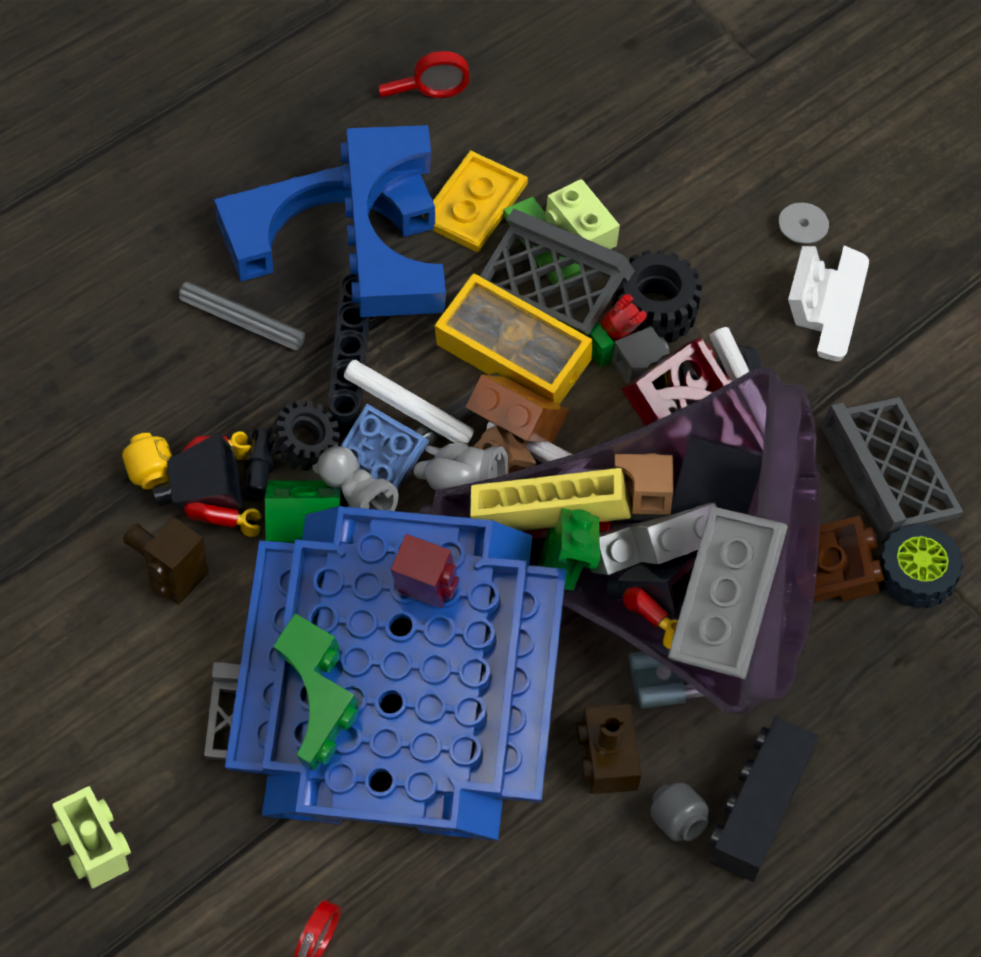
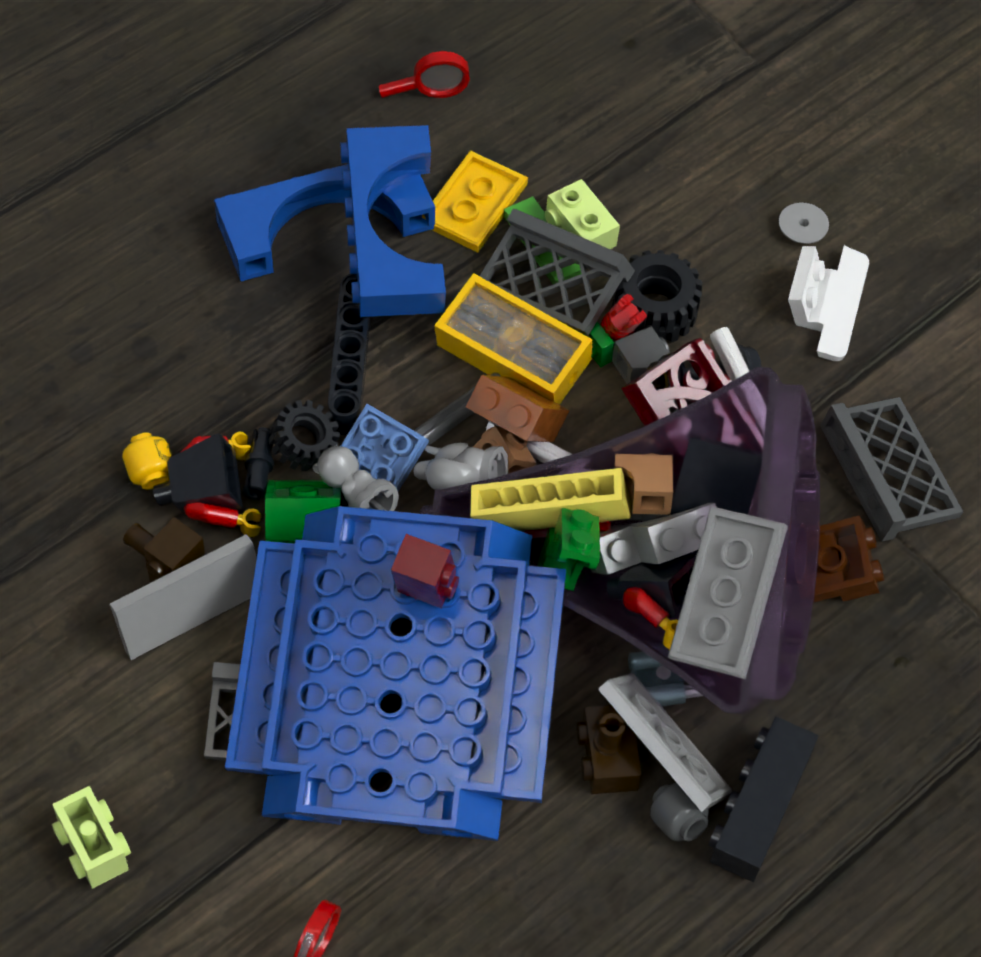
(185, 597): none -> light grey tile
(241, 315): dark grey axle -> none
(330, 706): green arch -> none
(408, 402): white axle -> none
(666, 740): none -> light grey tile
(920, 565): black wheel -> none

